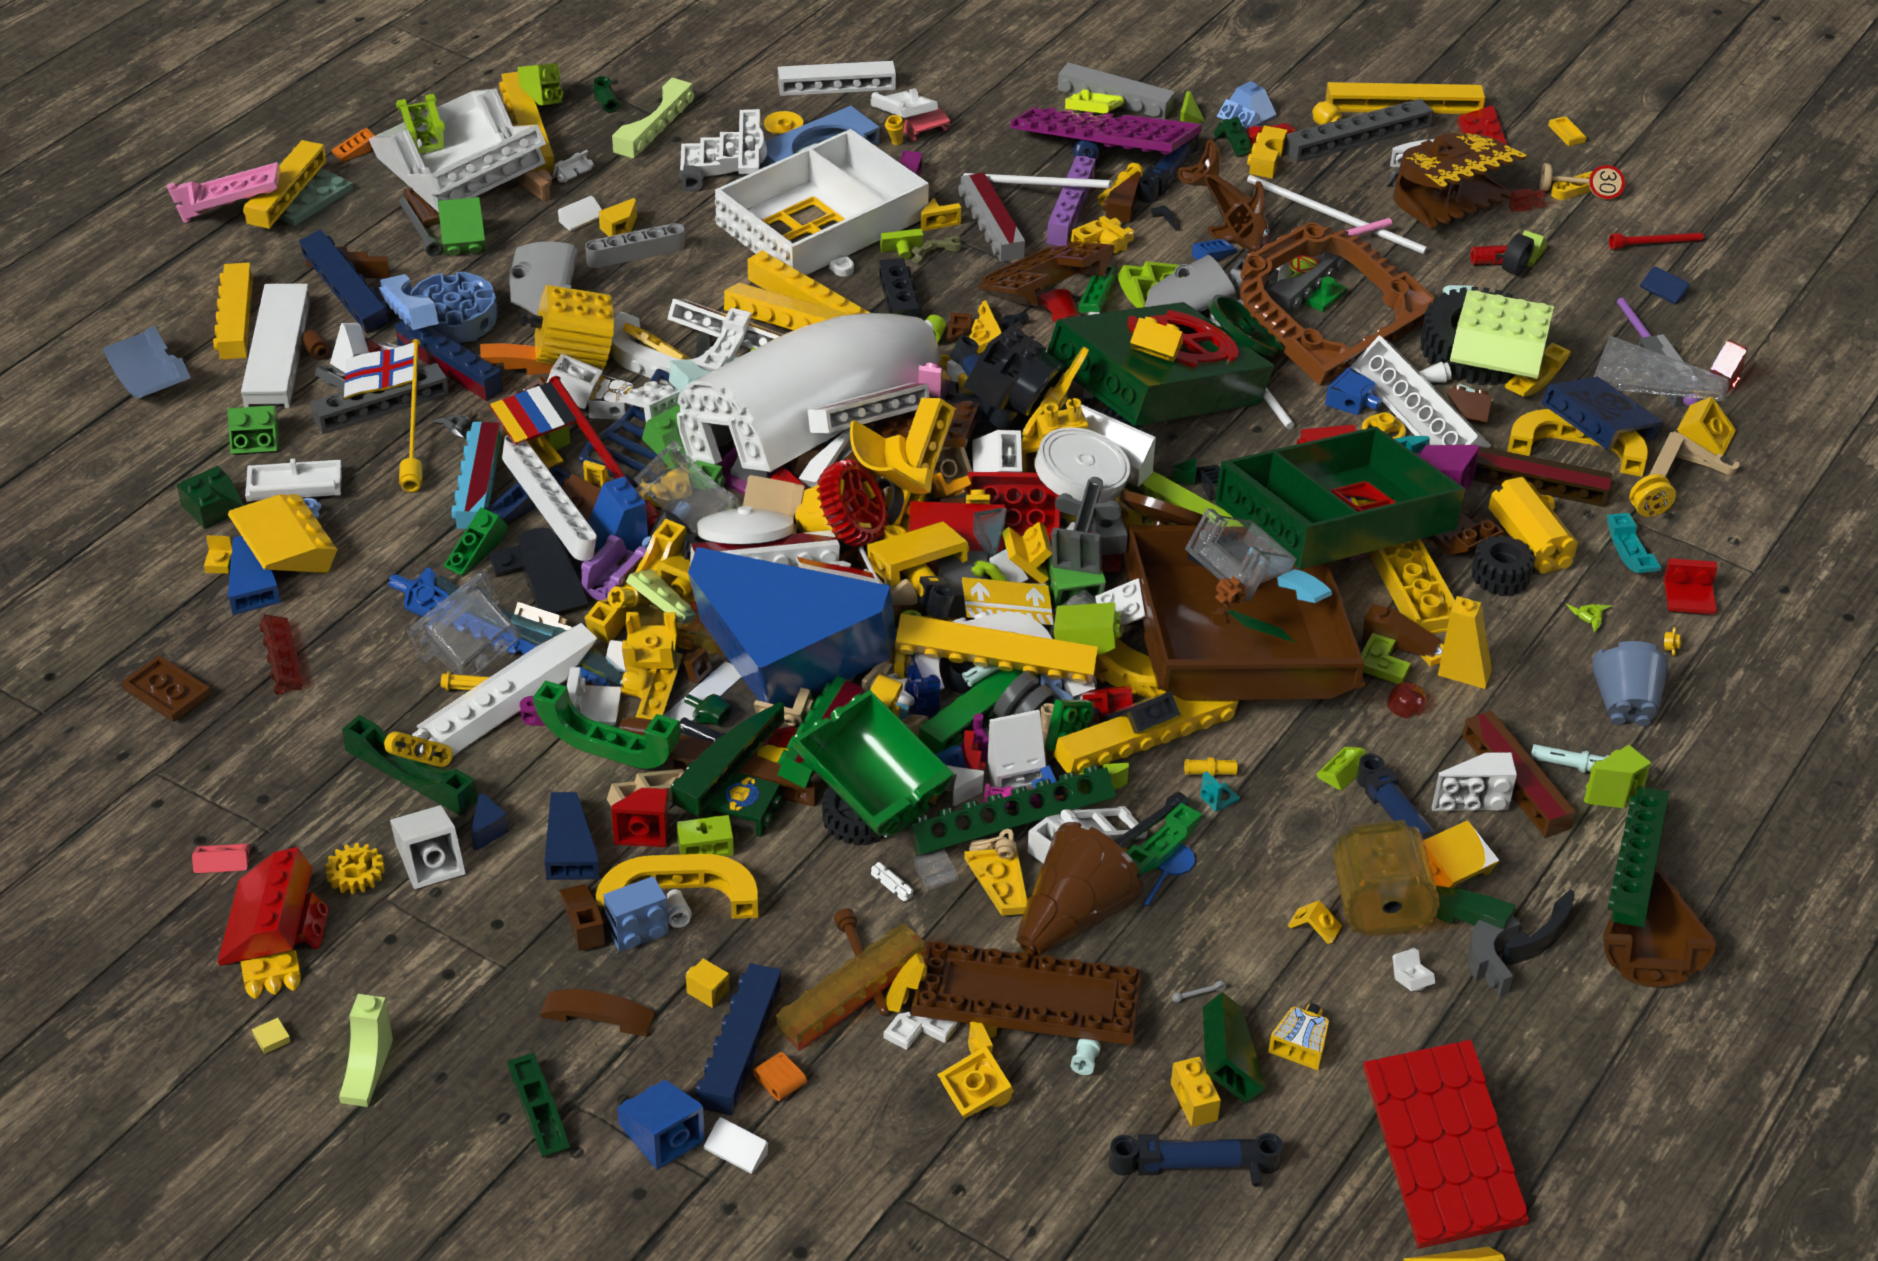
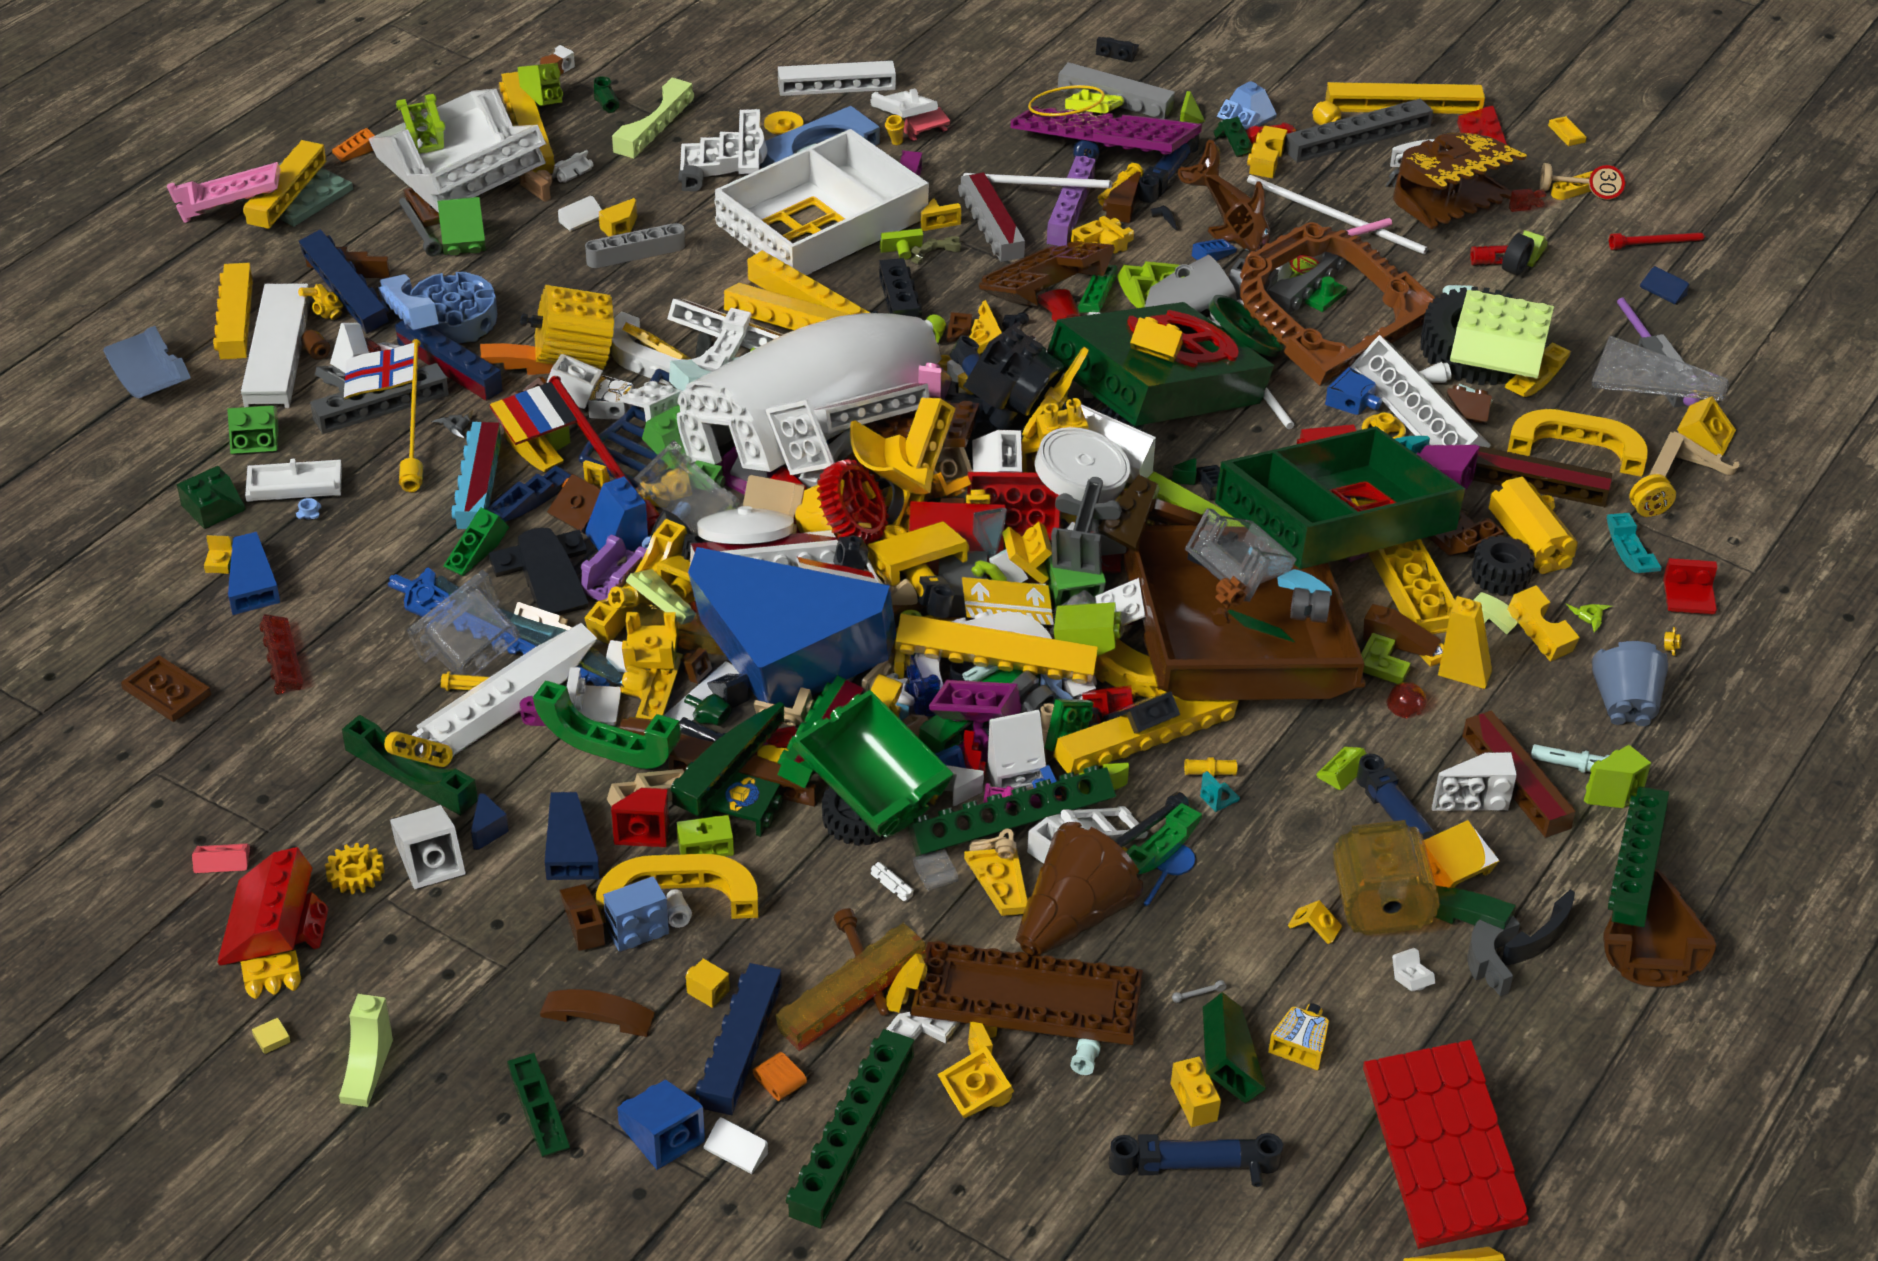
(284, 534): yellow slope -> none
(325, 302): none -> yellow piece
(538, 266): light grey panel -> none
(550, 499): white beam -> none
(560, 56): none -> leg
(731, 688): none -> black slope
(800, 436): none -> white slope
(842, 266): white tile -> none
(850, 1129): none -> dark green brick
(851, 552): none -> black brick
(976, 700): none -> magenta slope
(1066, 113): none -> yellow piece
(1116, 49): none -> black bracket
(1135, 506): none -> dark brown wing
(1318, 603): none -> flat silver wheel
(1497, 612): none -> yellowish green slope
(1551, 638): none -> yellow arch
(1599, 410): dark blue panel -> none
(1730, 362): slope -> none

